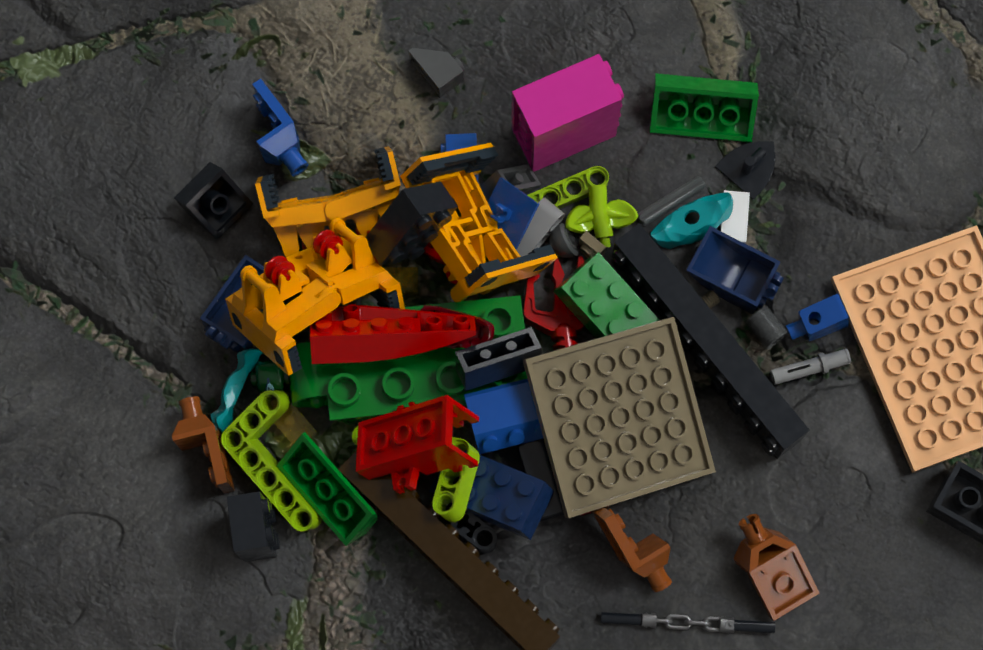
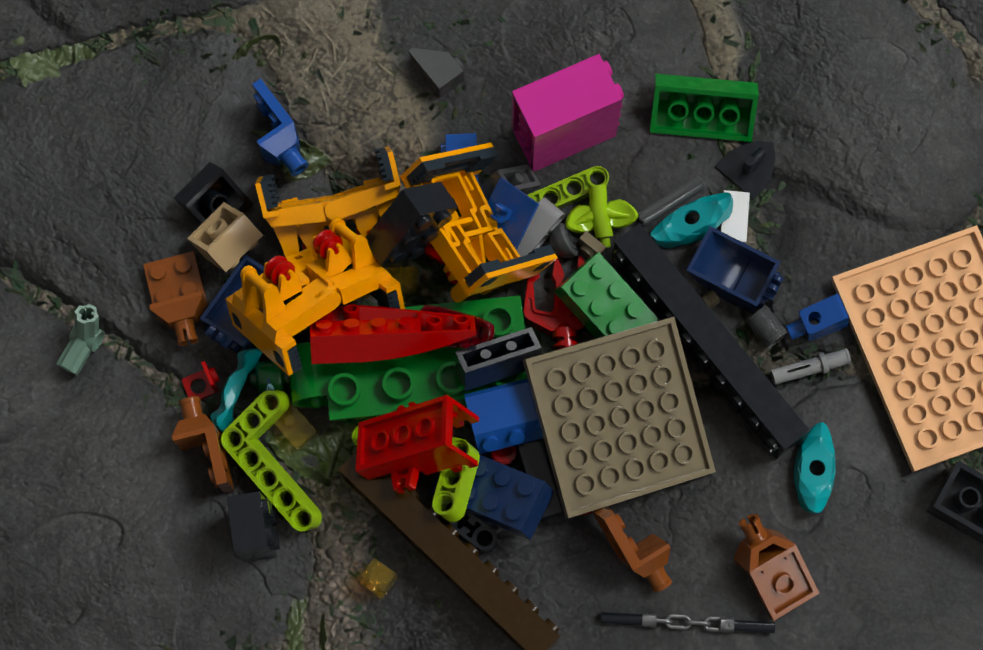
(83, 338): none -> sand green piece
(177, 294): none -> dark orange plate
(210, 377): none -> red bracket
(225, 237): none -> tan brick
(327, 490): green slope -> none
(378, 578): none -> clear yellow brick
(505, 456): none -> red tile
(815, 490): none -> teal piece

